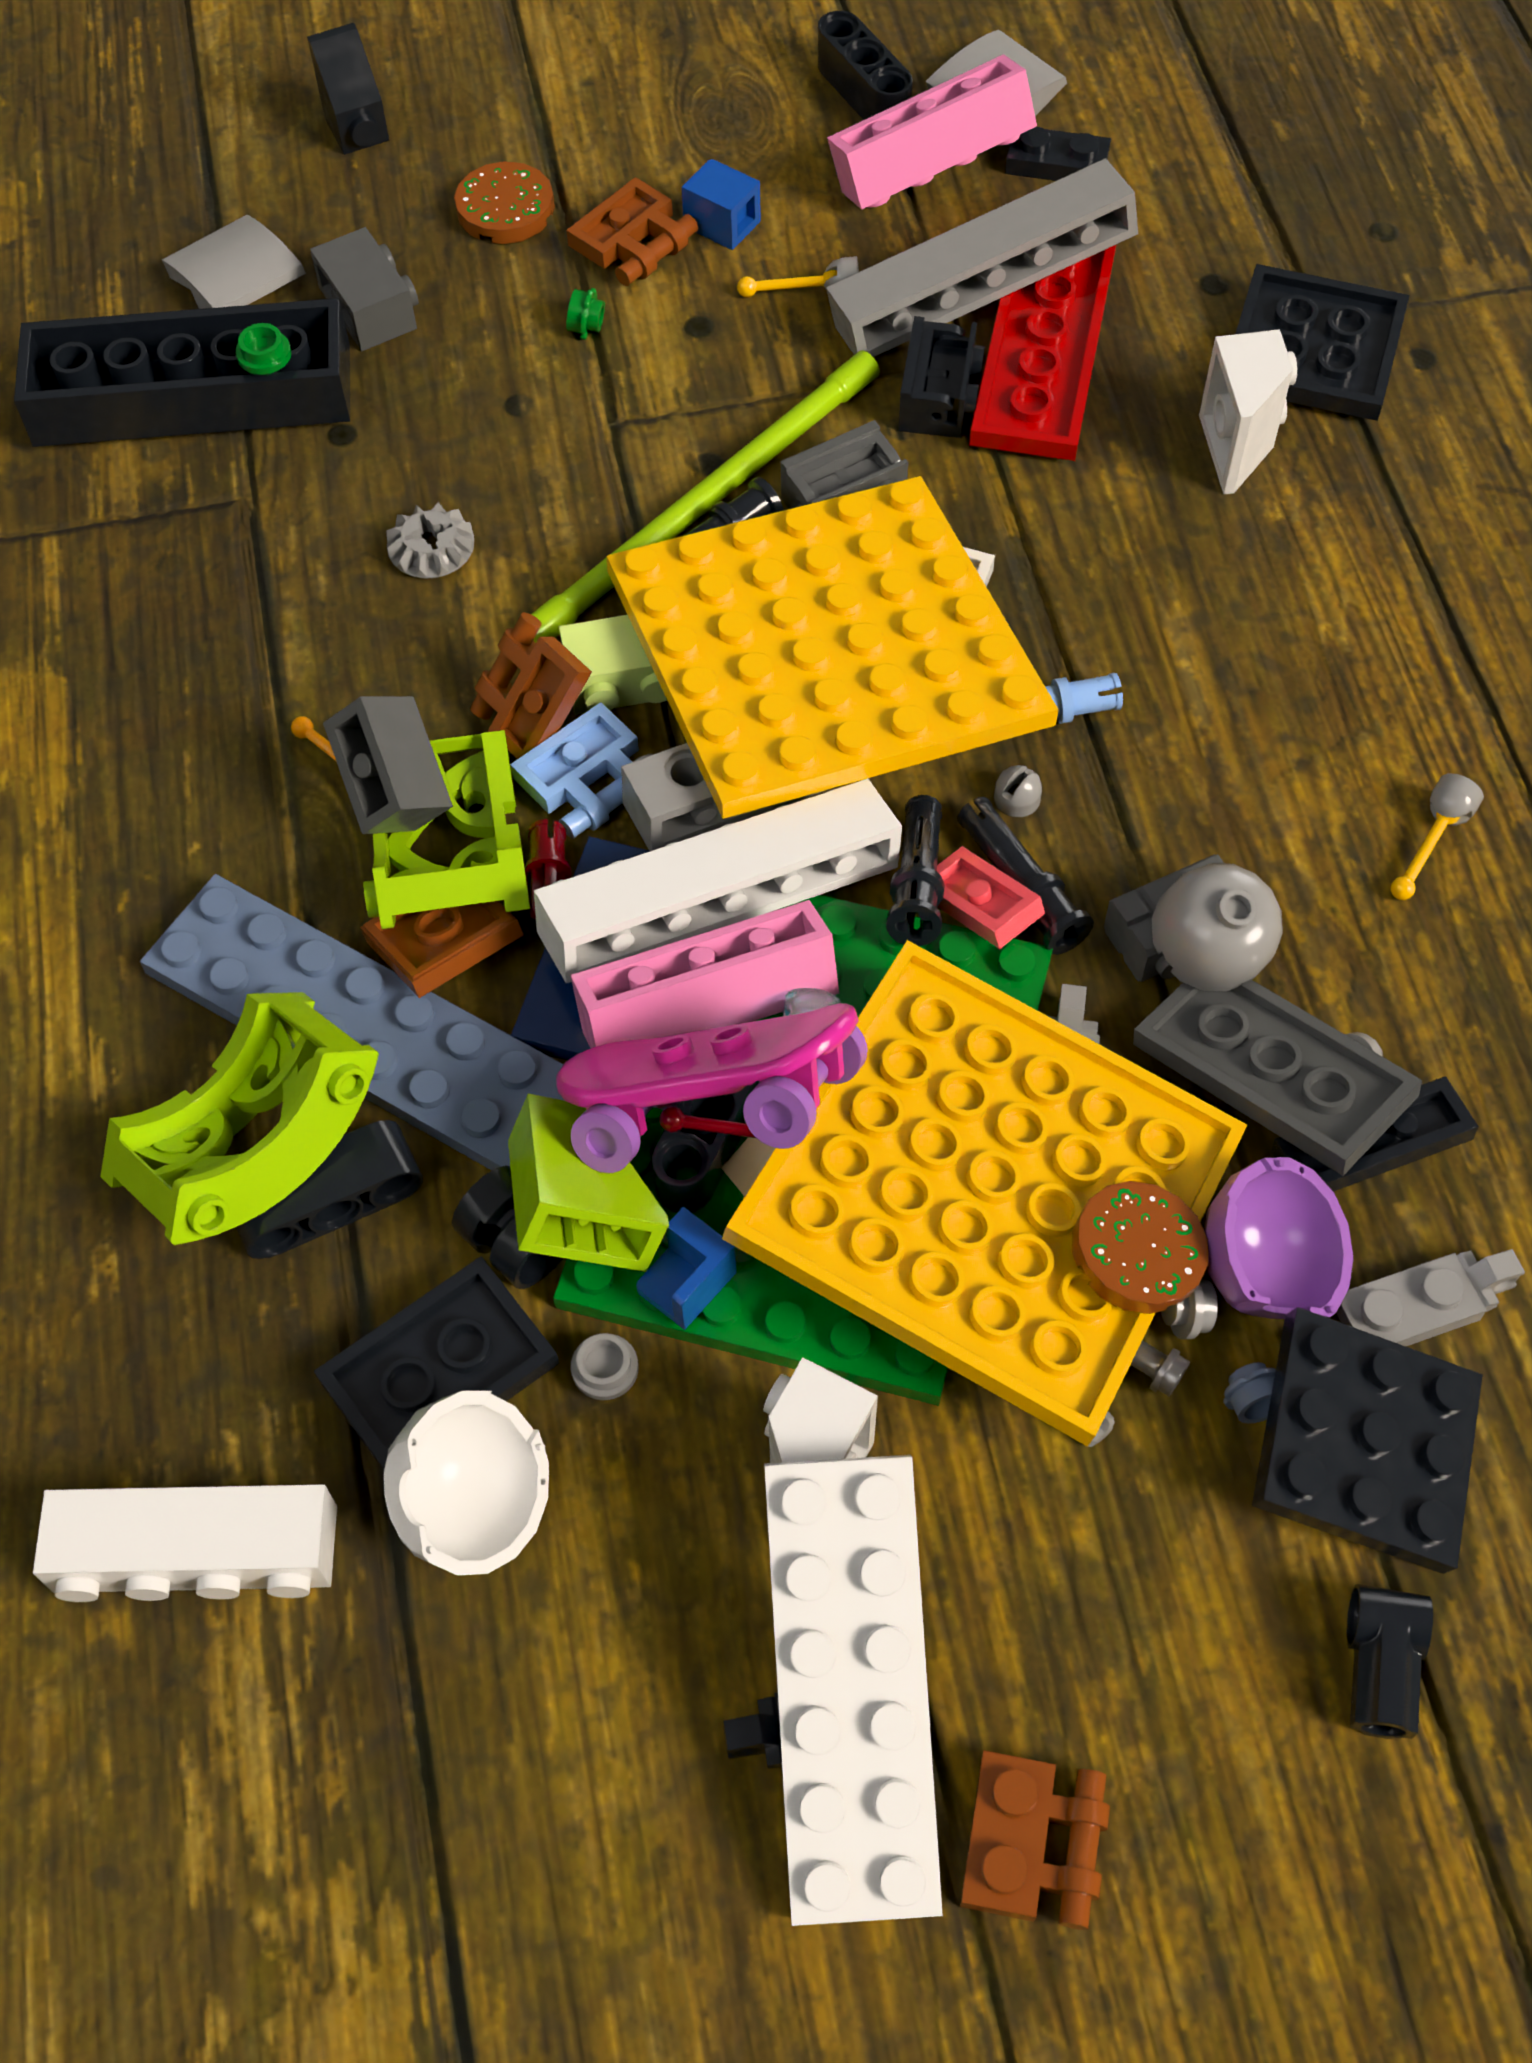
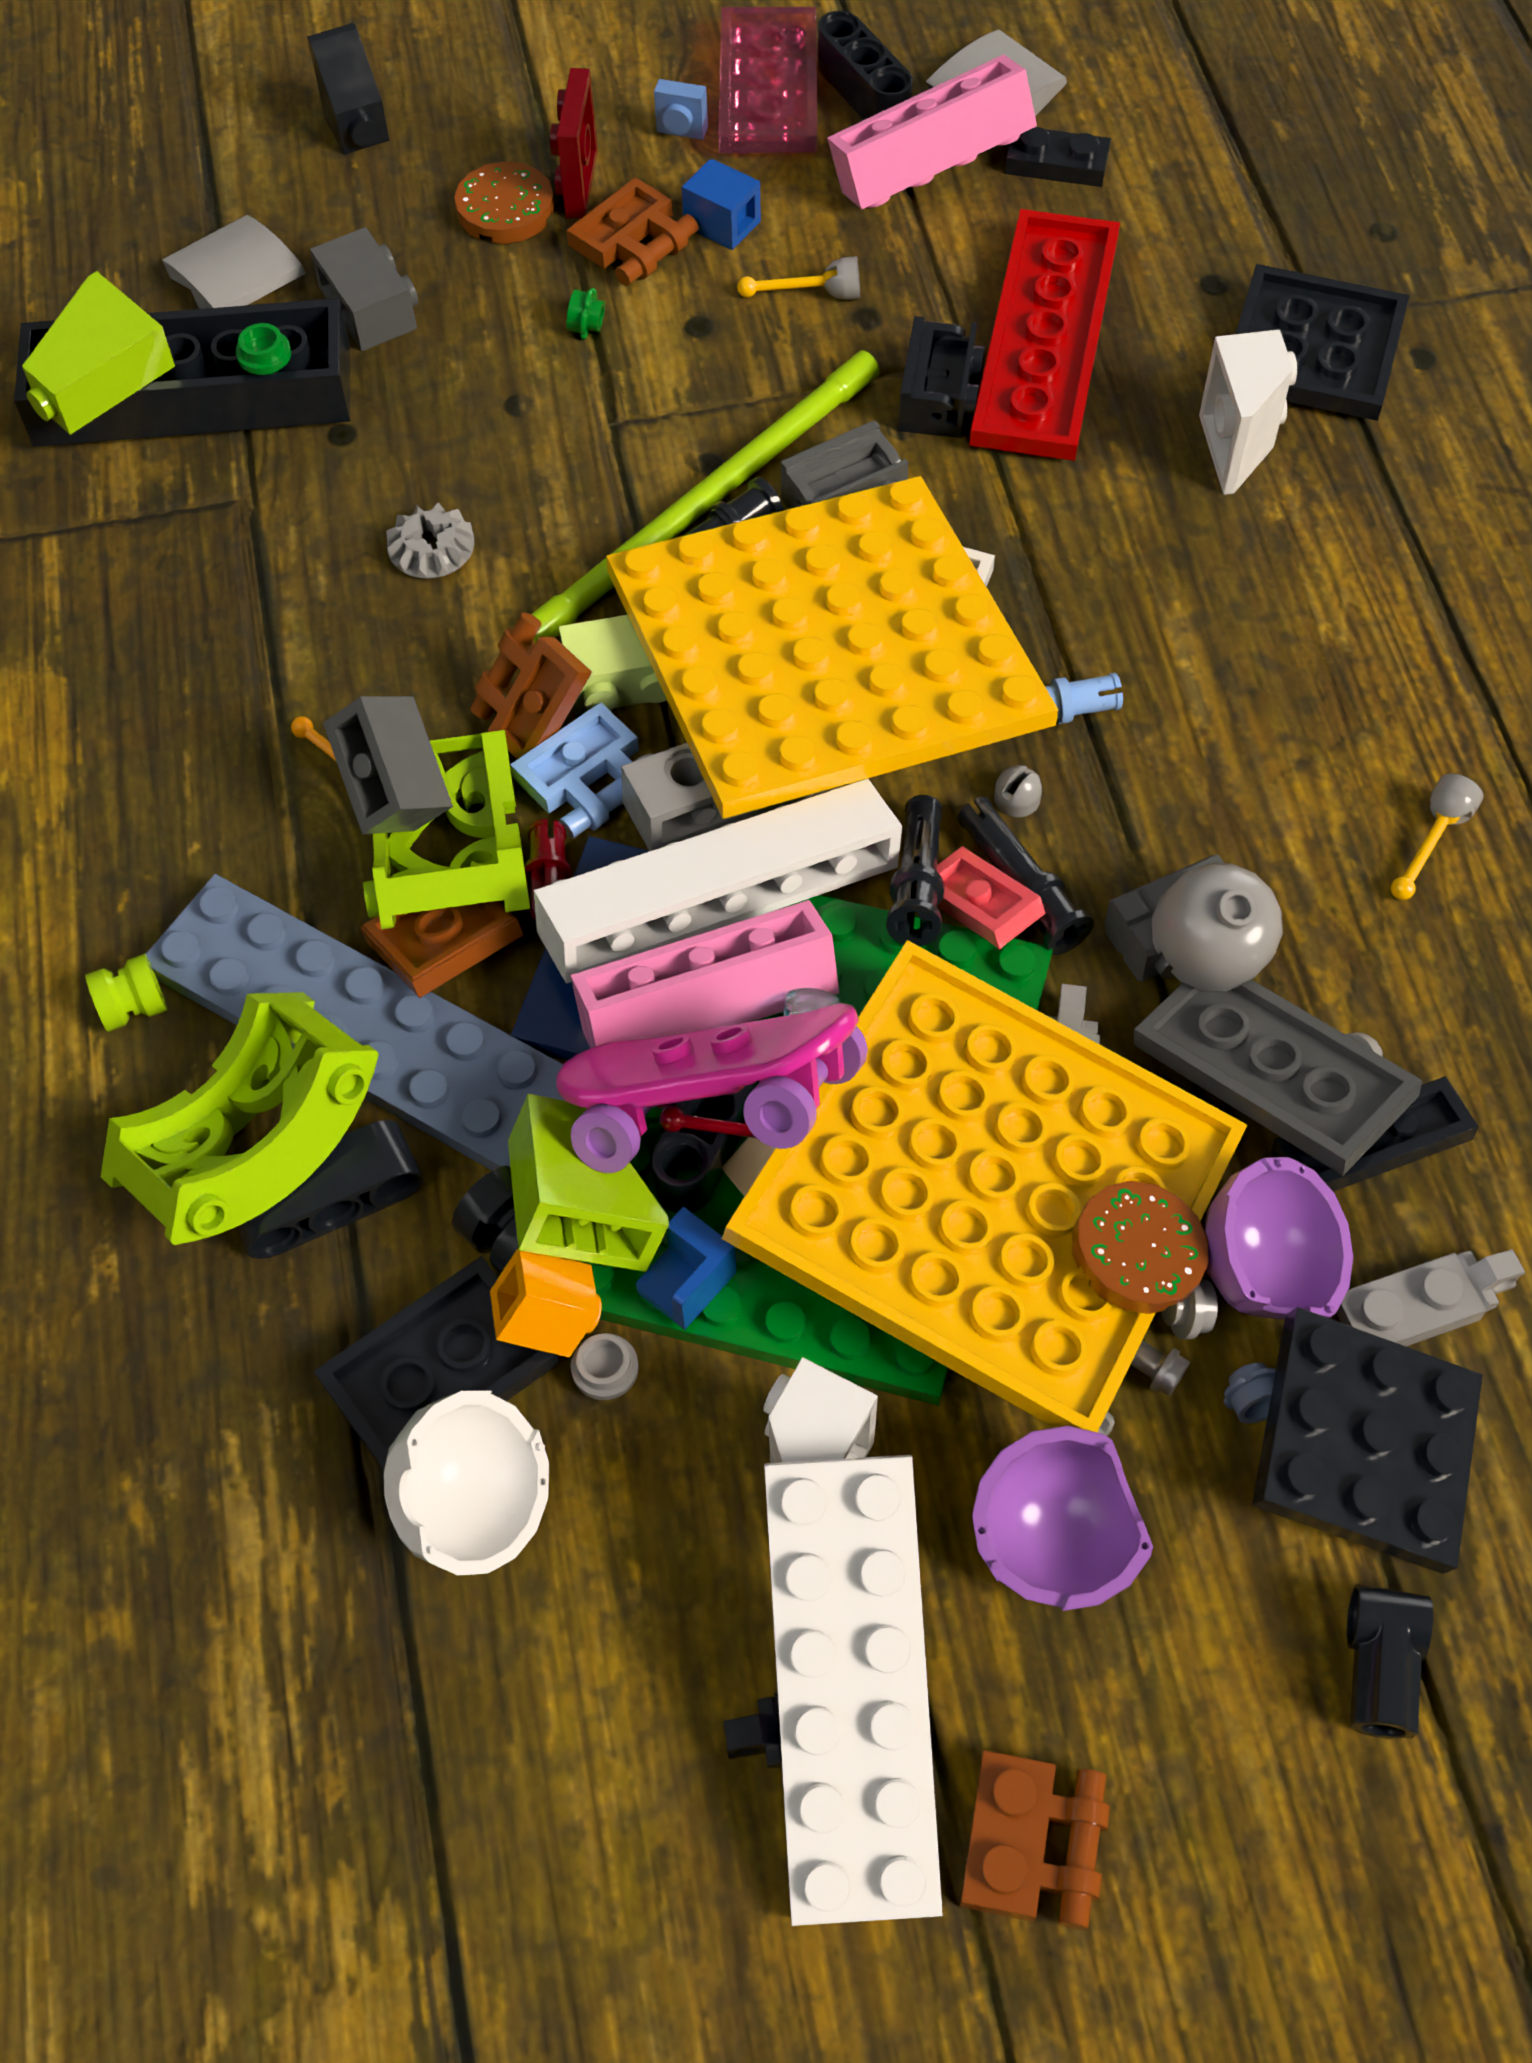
(94, 356): none -> lime slope
(133, 990): none -> lime wheel
(186, 1541): white brick -> none
(545, 1303): none -> light orange brick
(575, 142): none -> dark red plate
(681, 109): none -> medium blue plate
(768, 80): none -> clear pink plate
(985, 258): light grey brick -> none
(1060, 1519): none -> medium lavender cylinder

